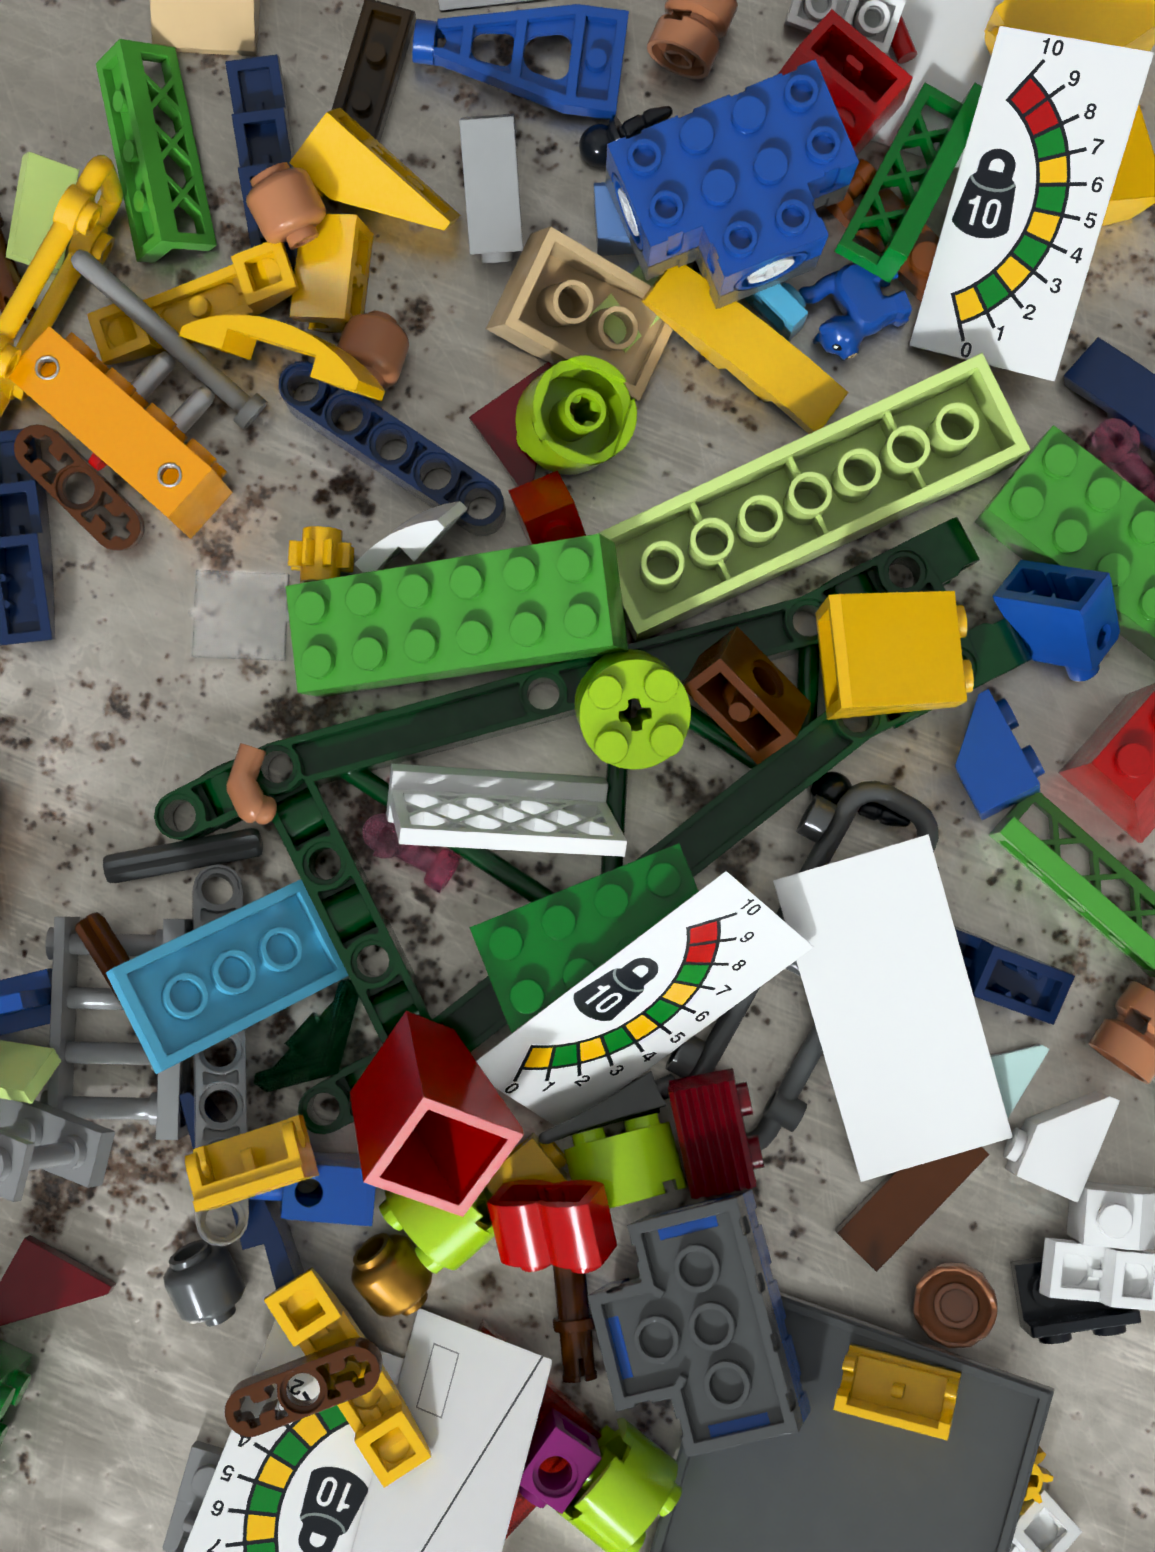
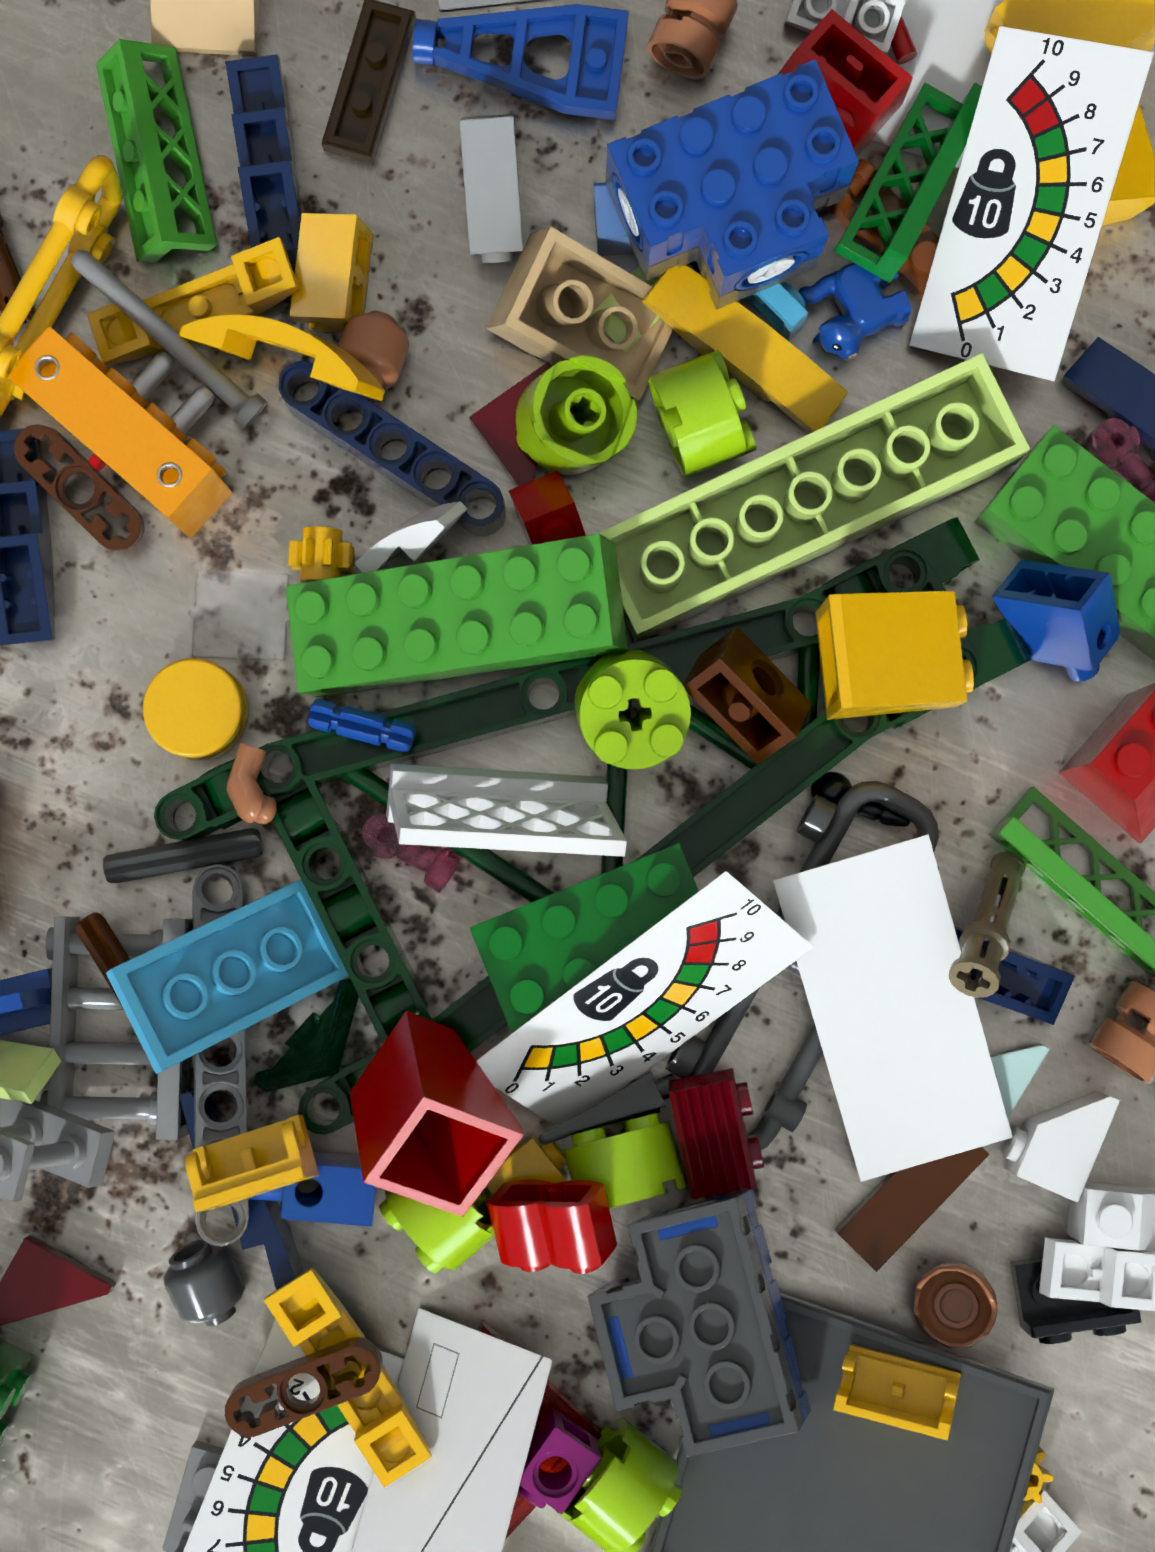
(36, 199): yellowish green tile -> none
(195, 709): none -> yellow head
(286, 205): nougat head -> none
(361, 172): yellow slope -> none
(361, 725): none -> blue axle
(390, 1275): pearl gold head -> none
(574, 1326): reddish brown pin -> none
(596, 137): black bar -> none
(701, 413): none -> lime brick
(992, 762): blue slope -> none
(1003, 879): none -> dark tan pin

